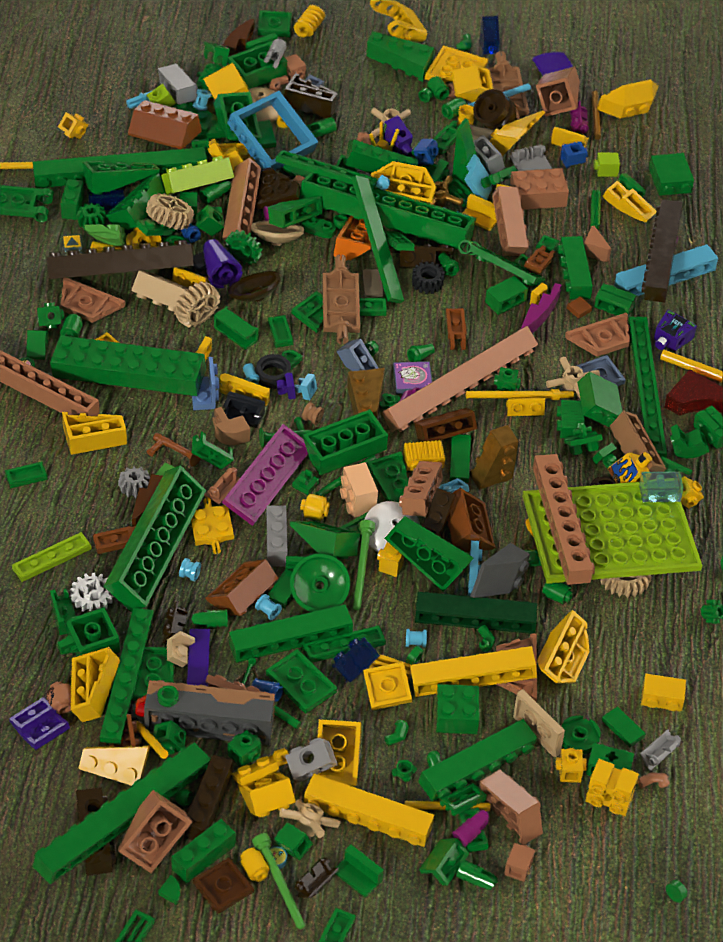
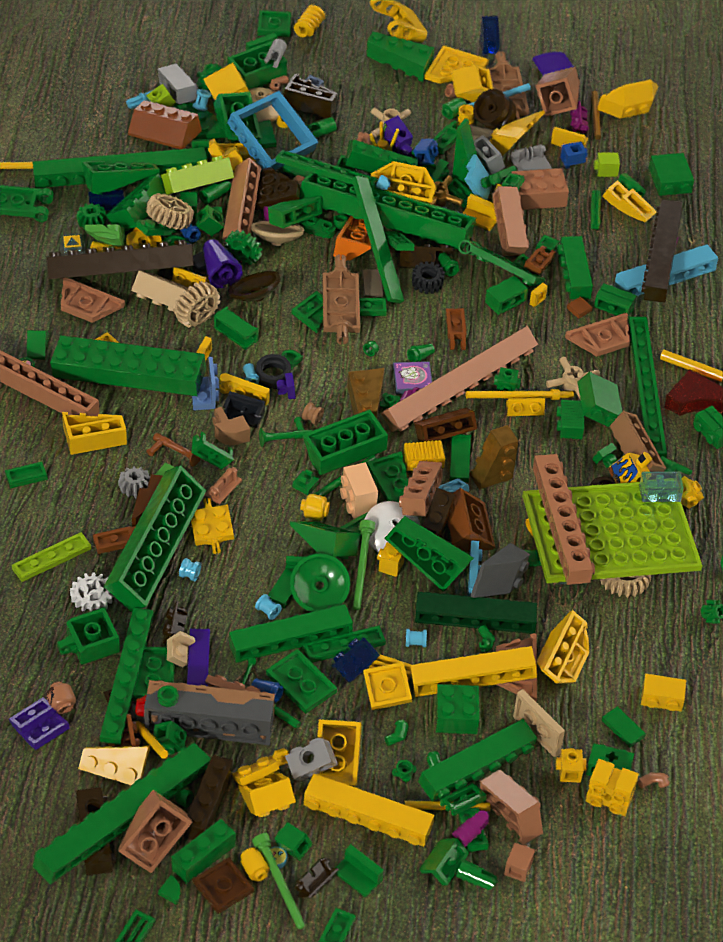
(43, 319): green brick -> none
(62, 609): green hinge -> none
(72, 199): green brick -> none
(72, 326): green brick -> none
(73, 125): yellow brick -> none
(92, 682): yellow wedge -> none
(211, 618): green hinge -> none
(220, 53): green hinge -> none
(237, 39): reddish brown slope -> none
(243, 587): dark orange slope -> none
(244, 748): green brick -> none
(266, 475): magenta plate -> none
(276, 535): light grey brick -> none
(280, 331): green tile -> none
(295, 65): nougat brick -> none
(307, 386): medium azure tile -> none
(309, 818): tan bar -> none
(356, 356): sand blue slope -> none
(415, 655): green tile -> none
(426, 96): green hinge -> none
(438, 88): green brick -> none
(465, 44): green arm -> none
(513, 180): none -> green tile
(539, 313): magenta slope -> none
(558, 592): green brick -> none
(581, 437): green hips -> none
(583, 726): green plate -> none
(596, 246): nougat slope -> none
(606, 368): sand blue tile -> none
(660, 749): light grey hinge -> none
(673, 331): dark purple torso -> none
(676, 891): green tile -> none
(690, 444): green brick -> none

